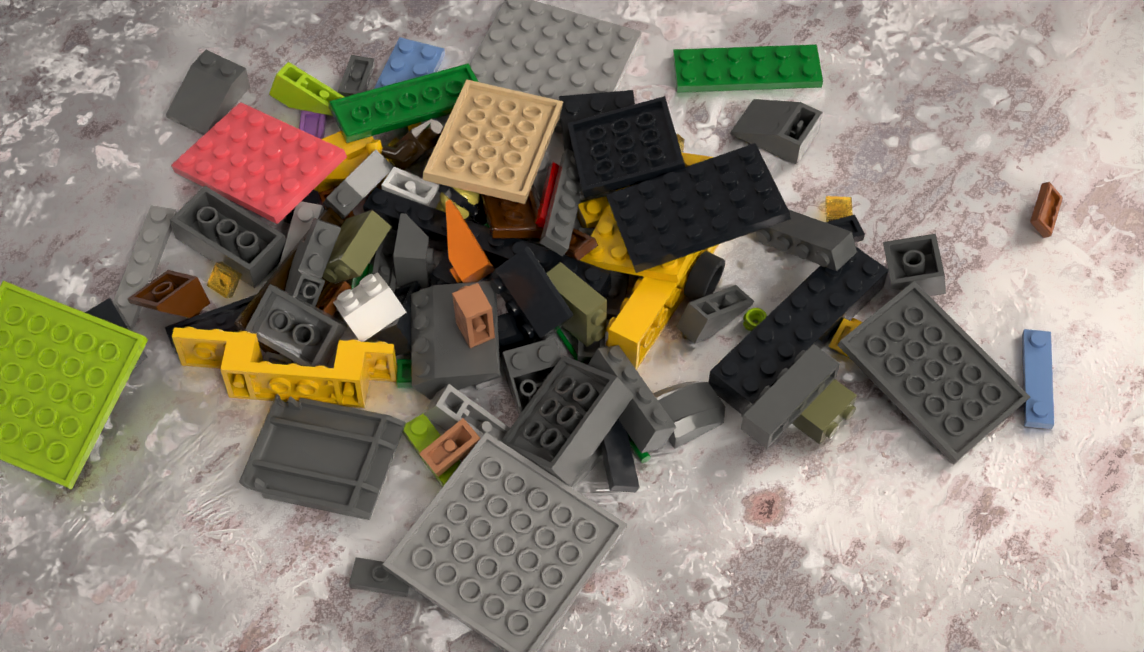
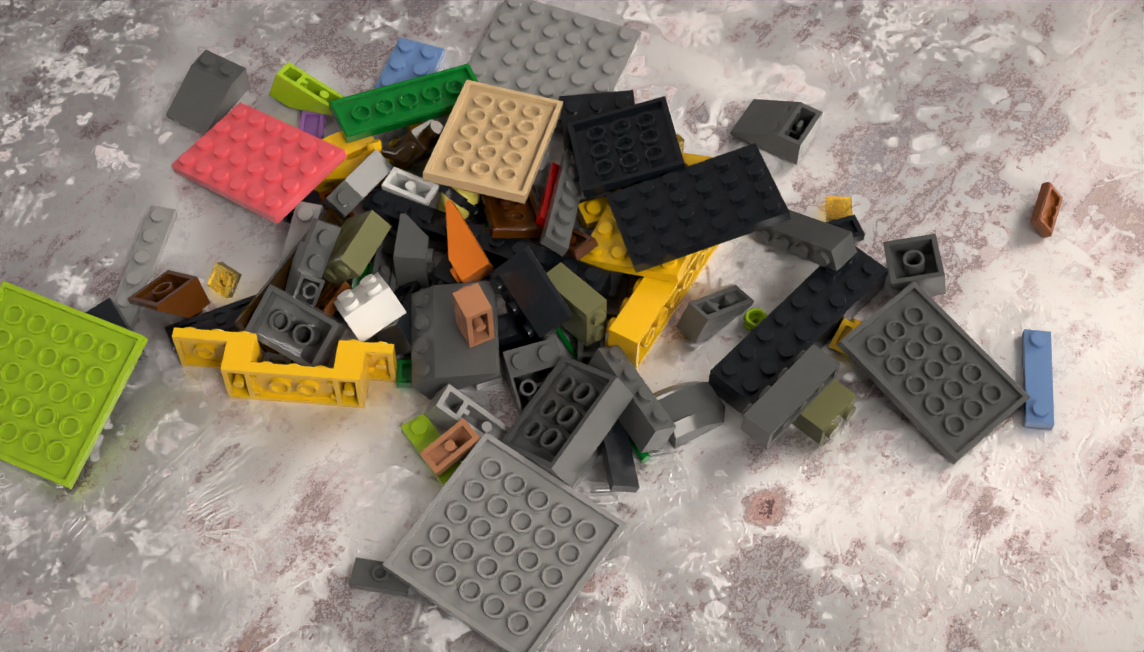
(229, 235): dark grey brick -> none
(323, 456): dark grey piece -> none
(357, 75): dark grey plate -> none
(704, 276): black tyre -> none
(747, 68): green plate -> none

